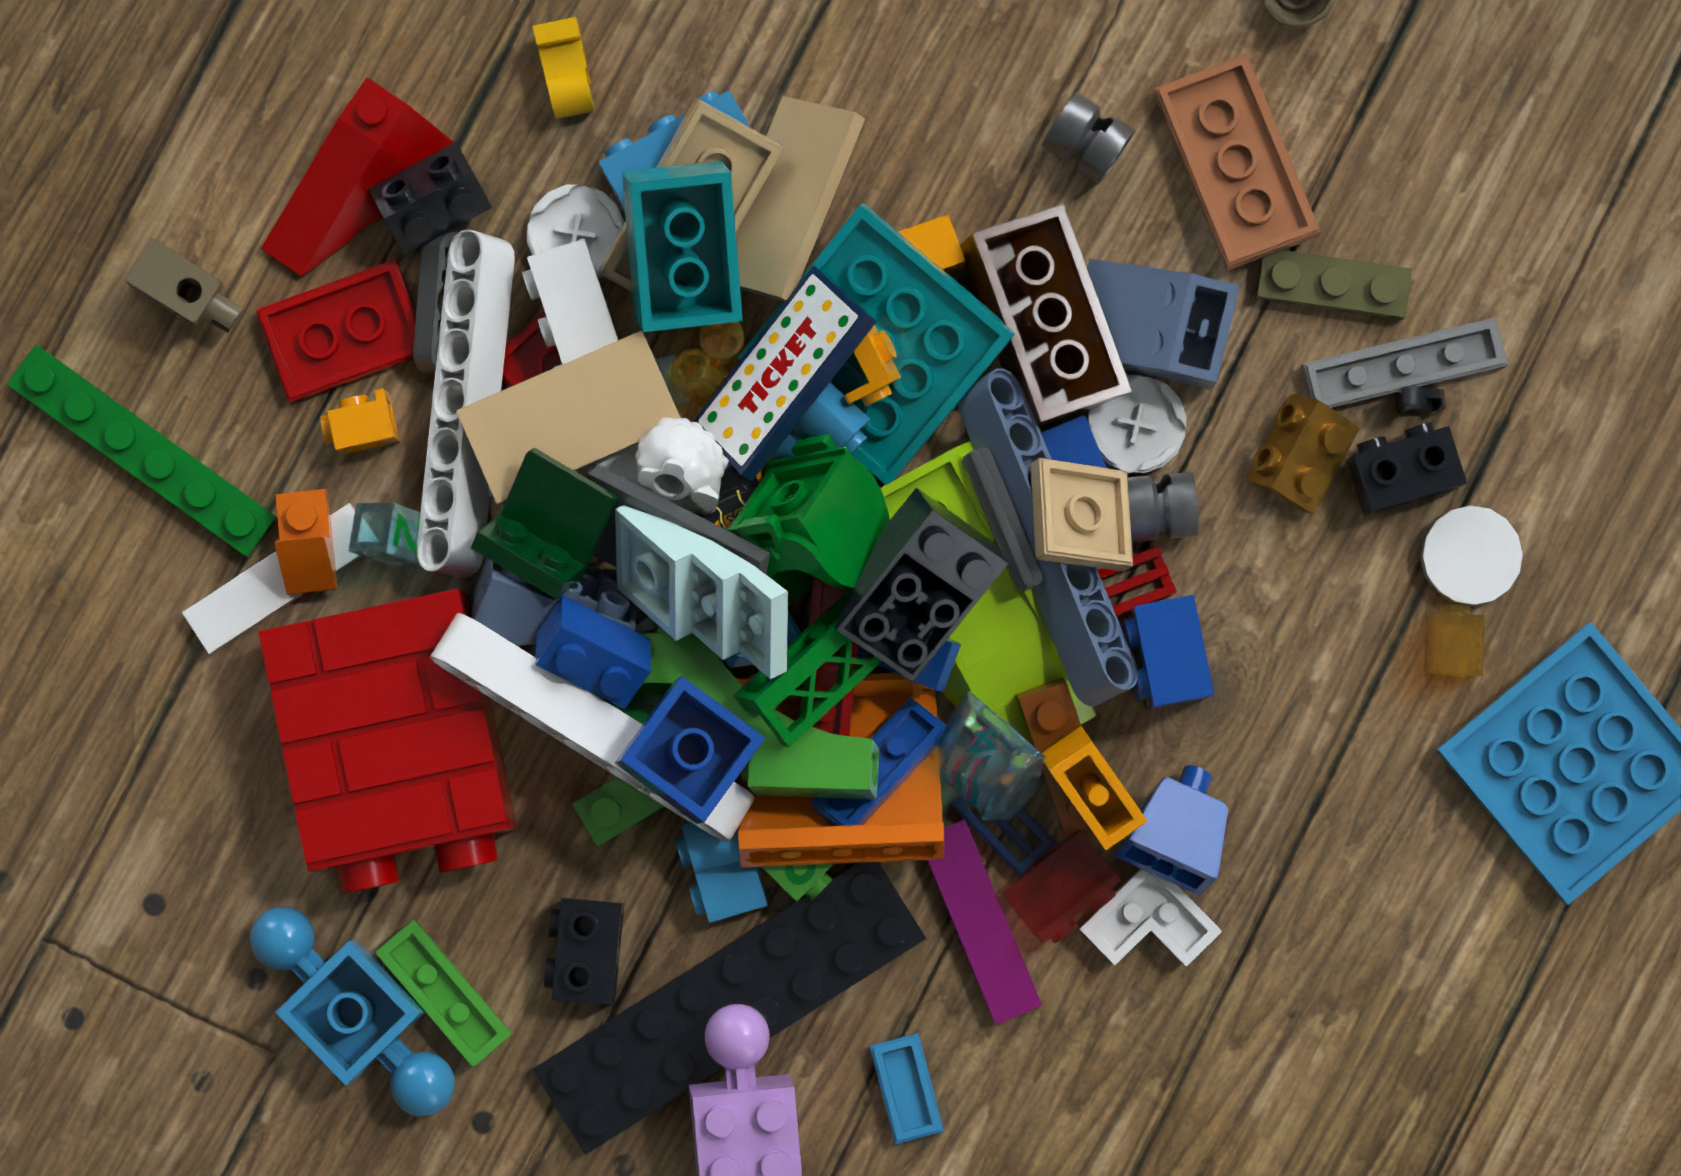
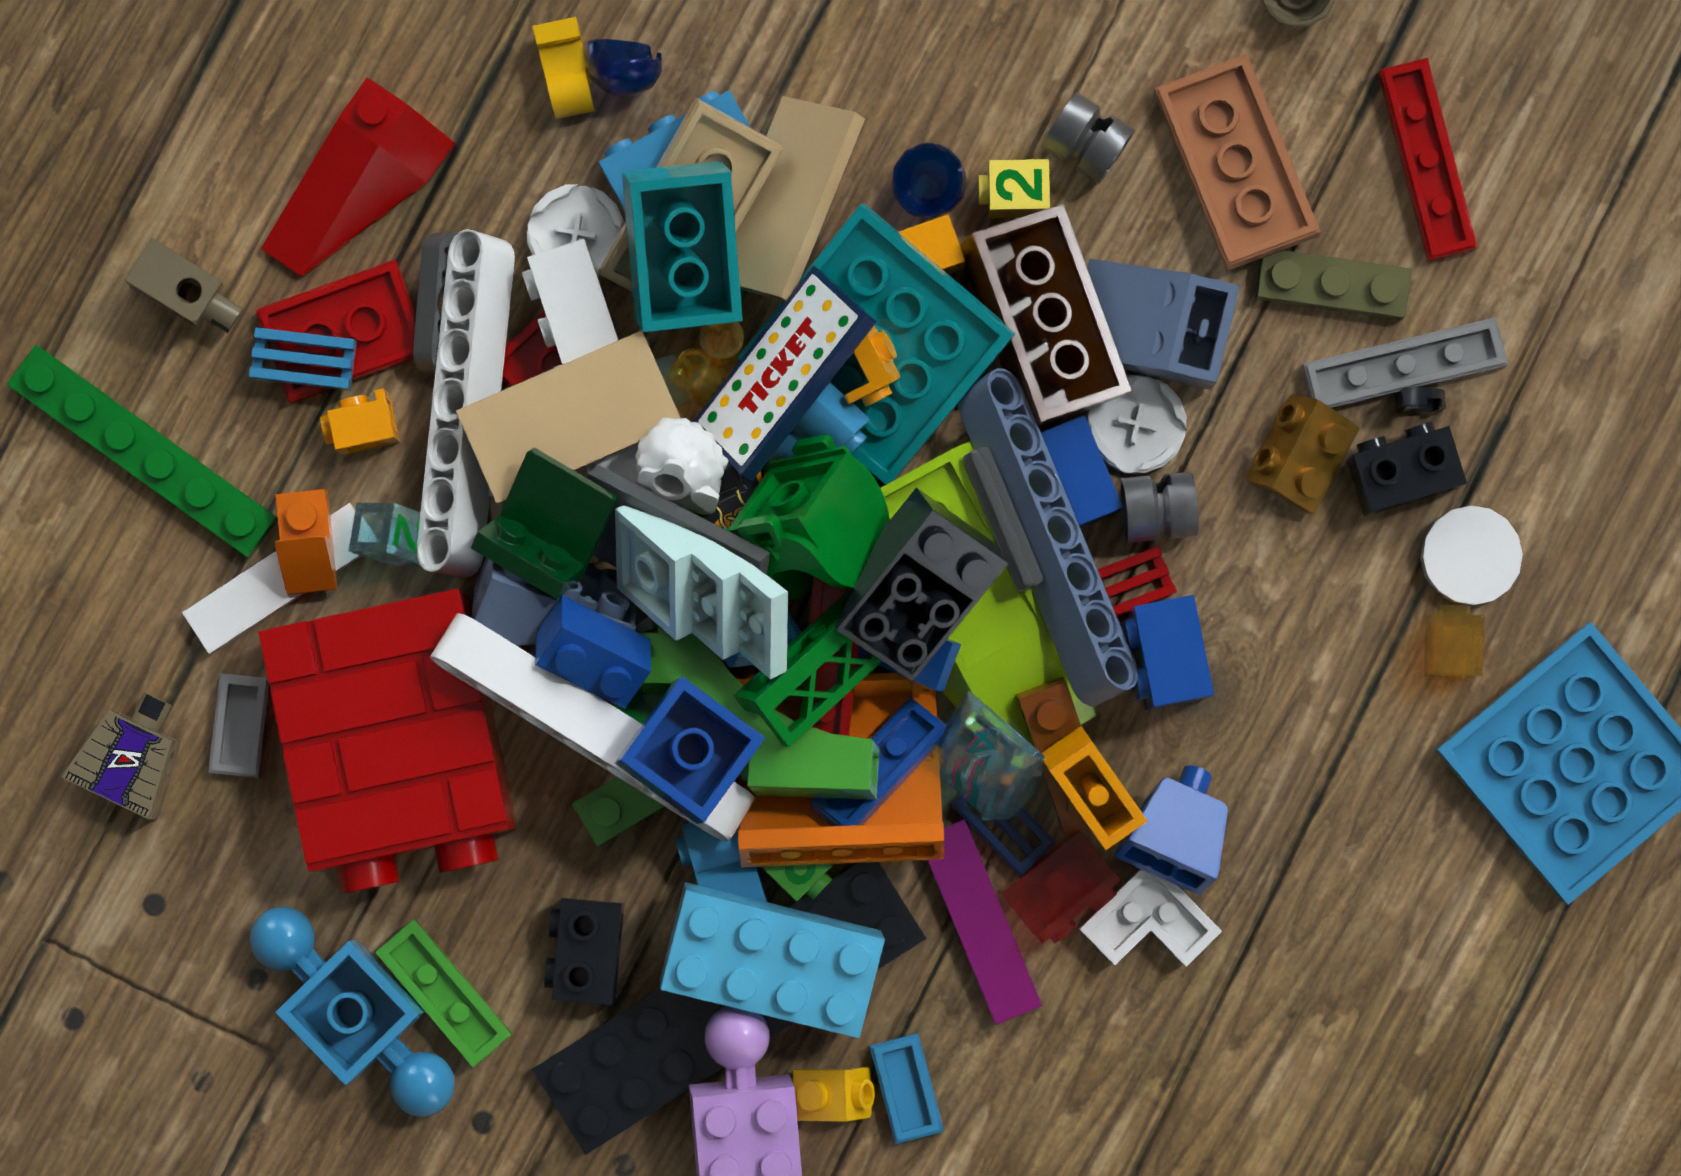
(128, 759): none -> torso
(240, 725): none -> light grey tile
(260, 353): none -> dark azure tile
(430, 198): black brick -> none
(622, 66): none -> clear blue hair
(772, 960): none -> medium azure brick
(833, 1094): none -> yellow bracket
(929, 180): none -> clear blue hair
(1015, 187): none -> light yellow brick
(1081, 515): tan tile -> none
(1427, 159): none -> red tile

